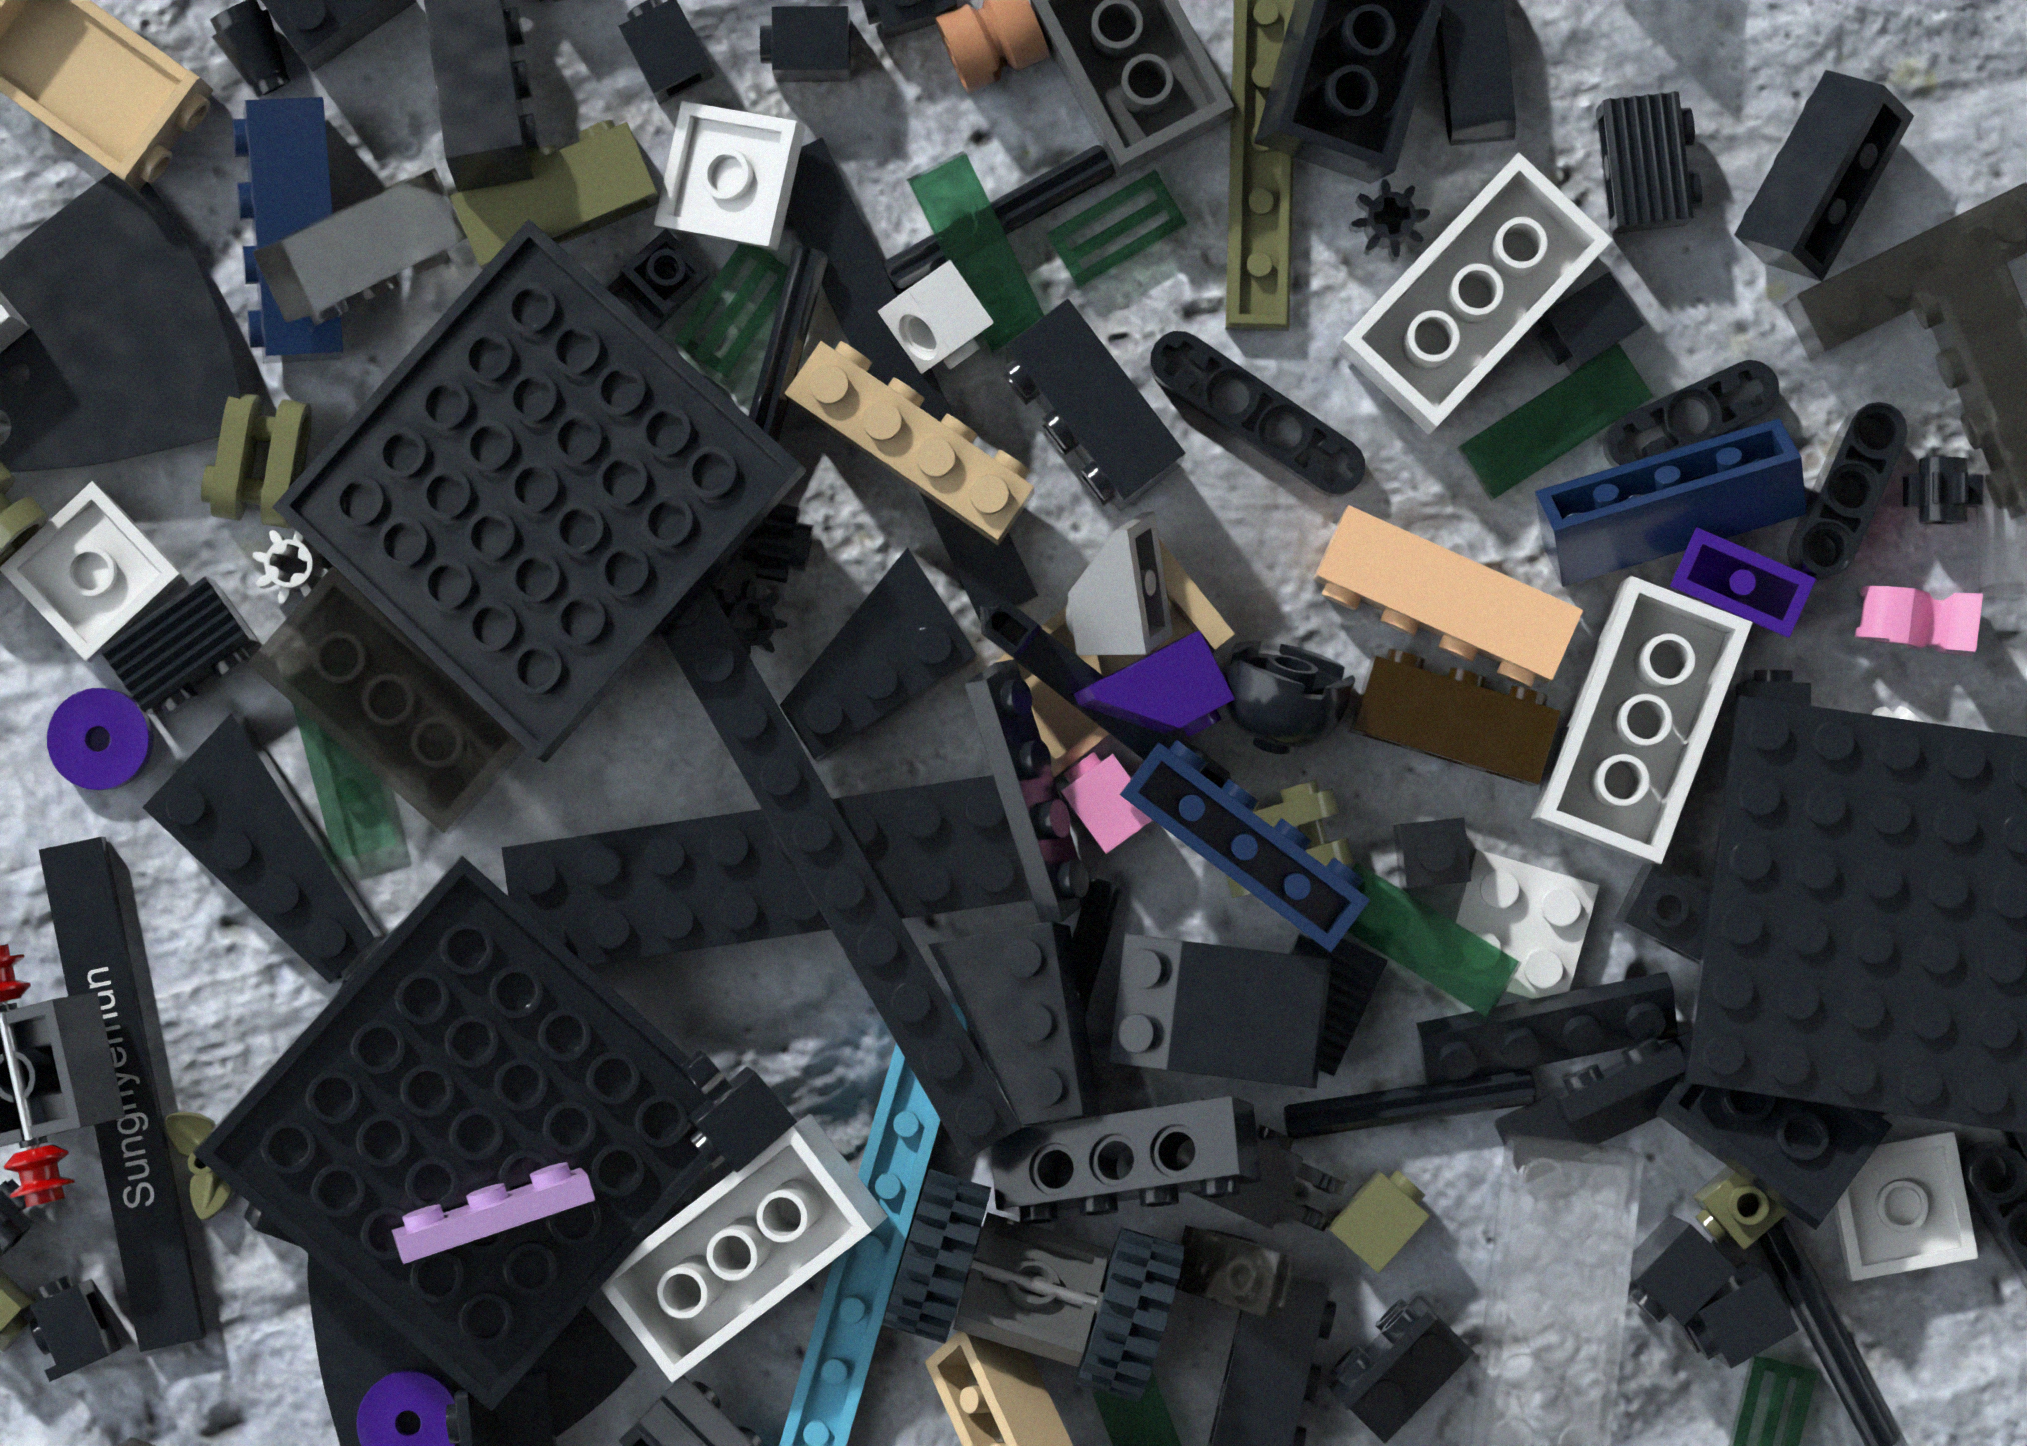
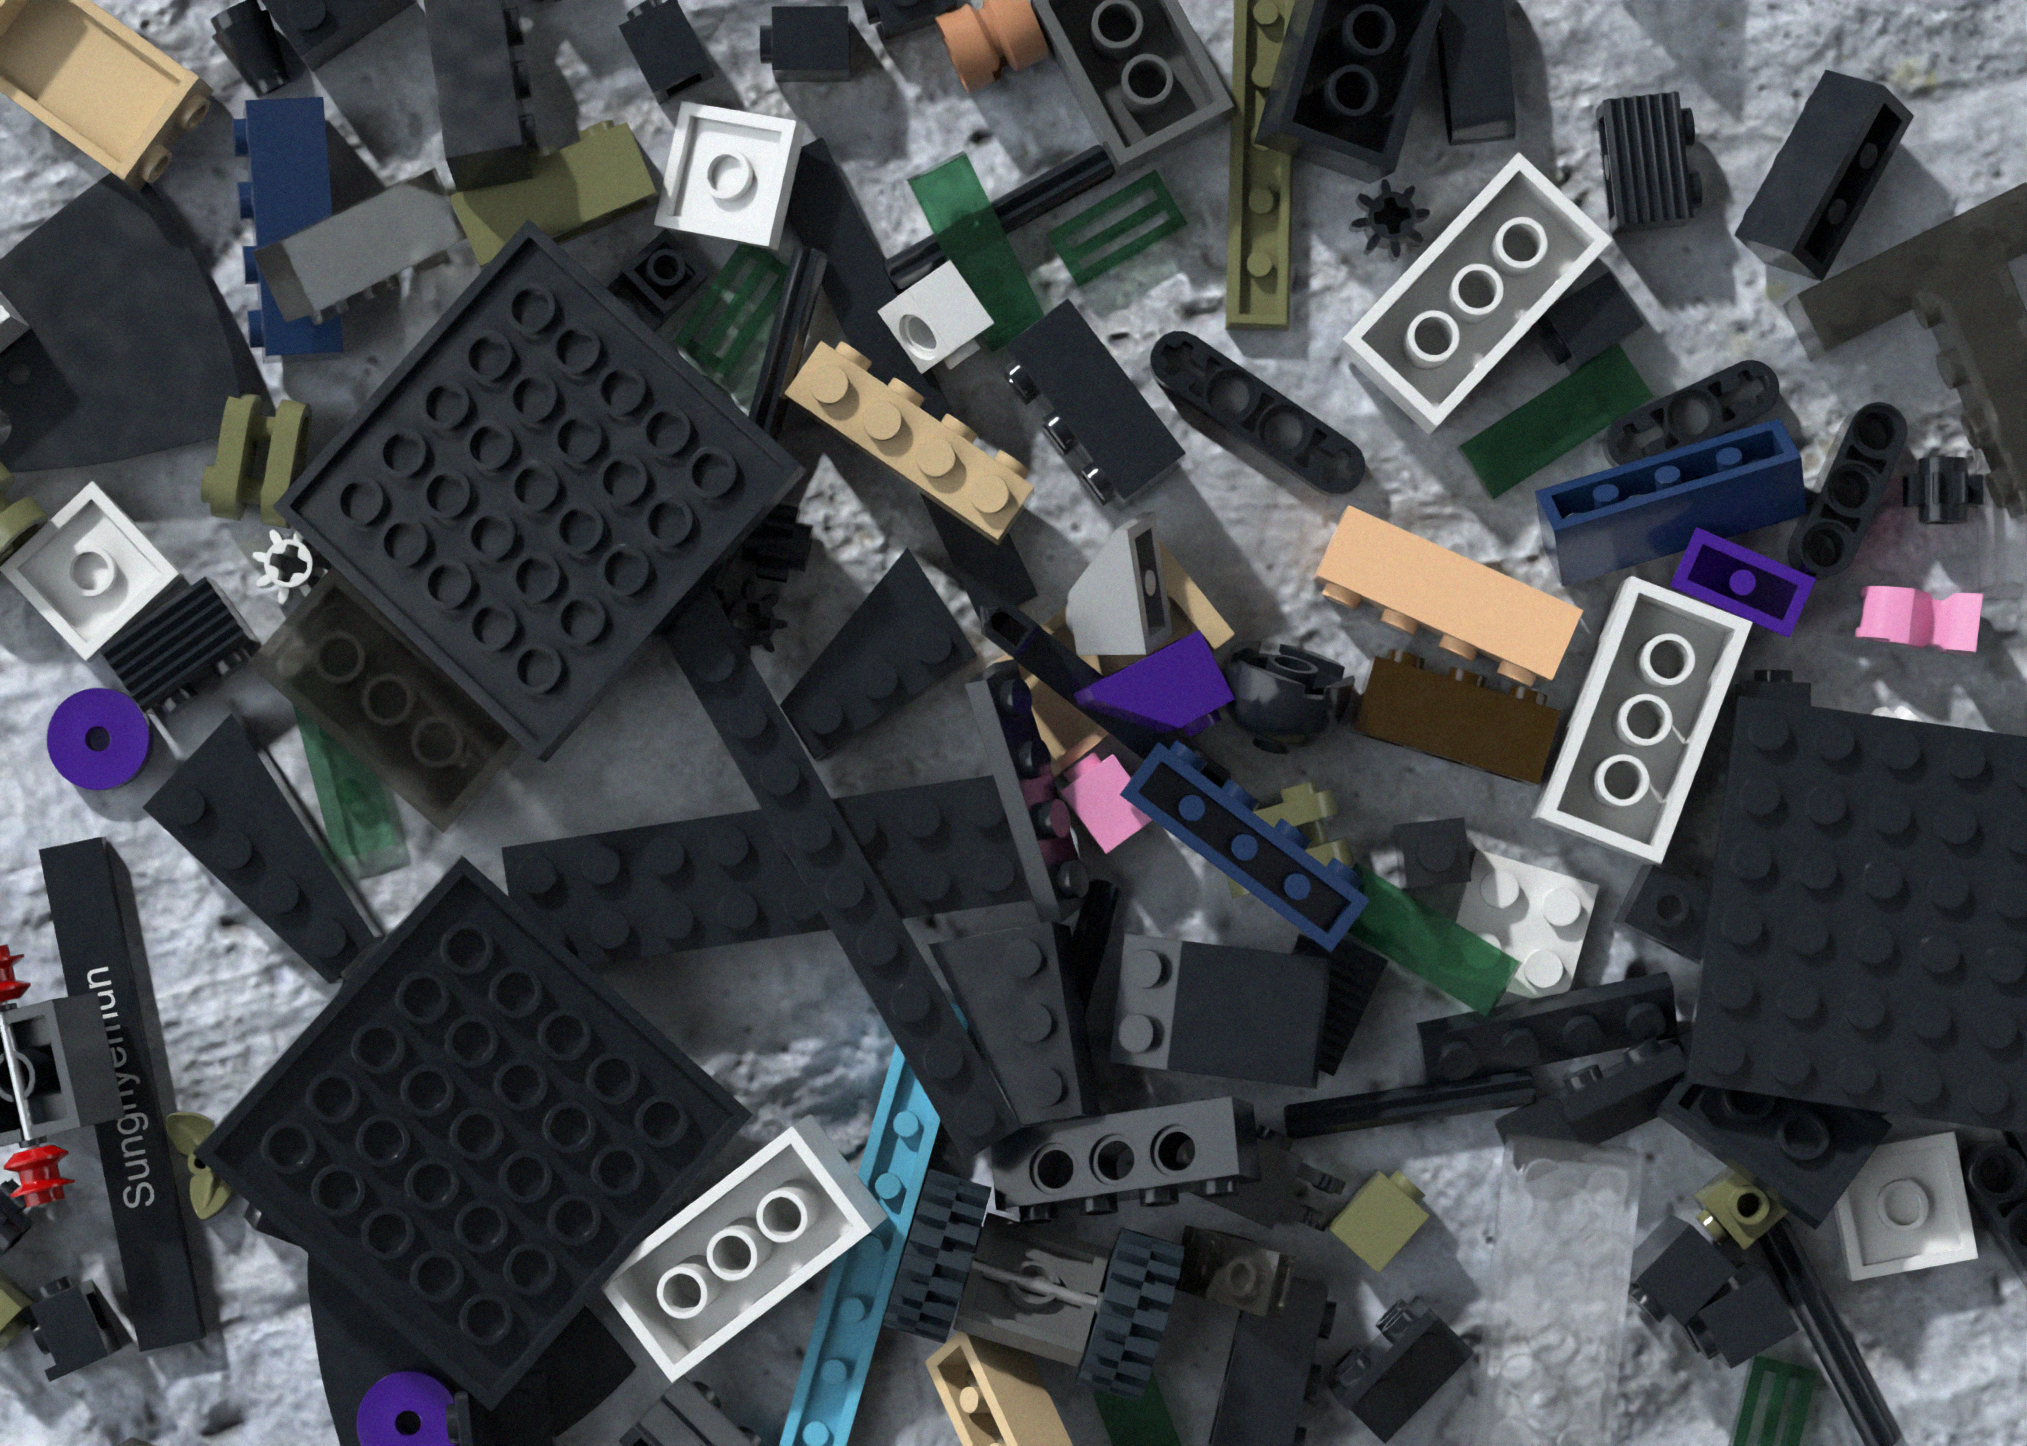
(492, 1211): lavender plate -> none
(737, 1116): black brick -> none

